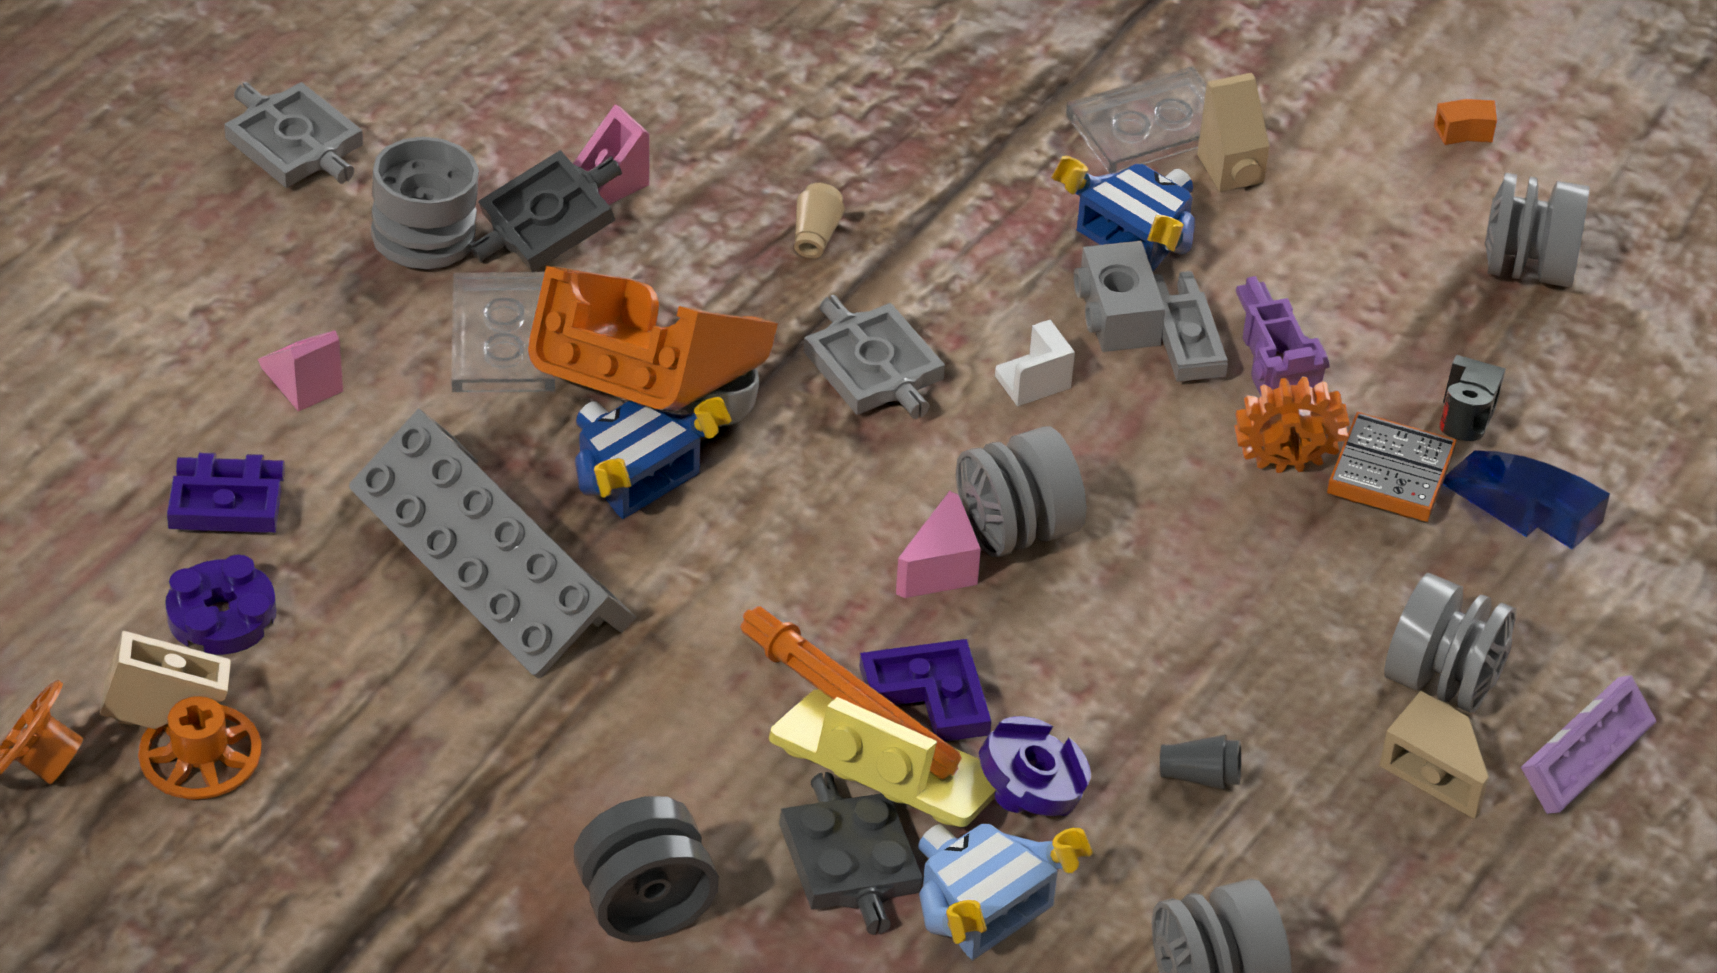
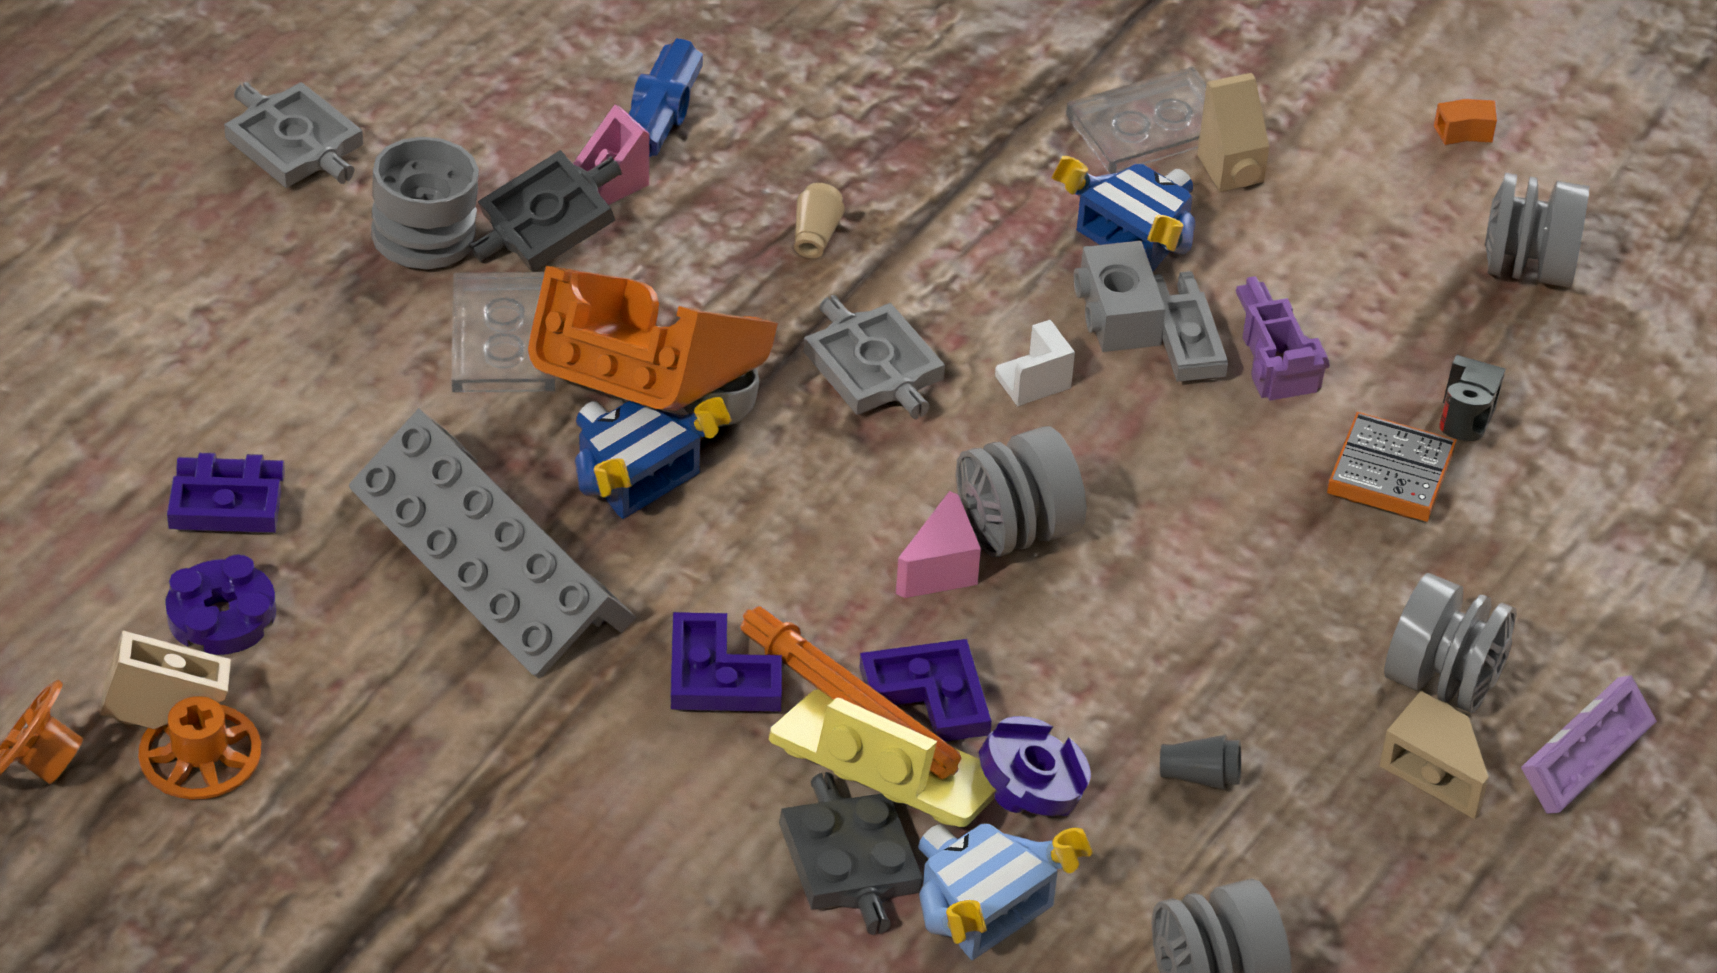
(306, 369): bright pink slope -> none
(645, 868): dark grey wheel -> none
(664, 94): none -> blue piece
(712, 679): none -> dark purple plate
(1291, 425): orange gear -> none
(1530, 495): clear blue slope -> none

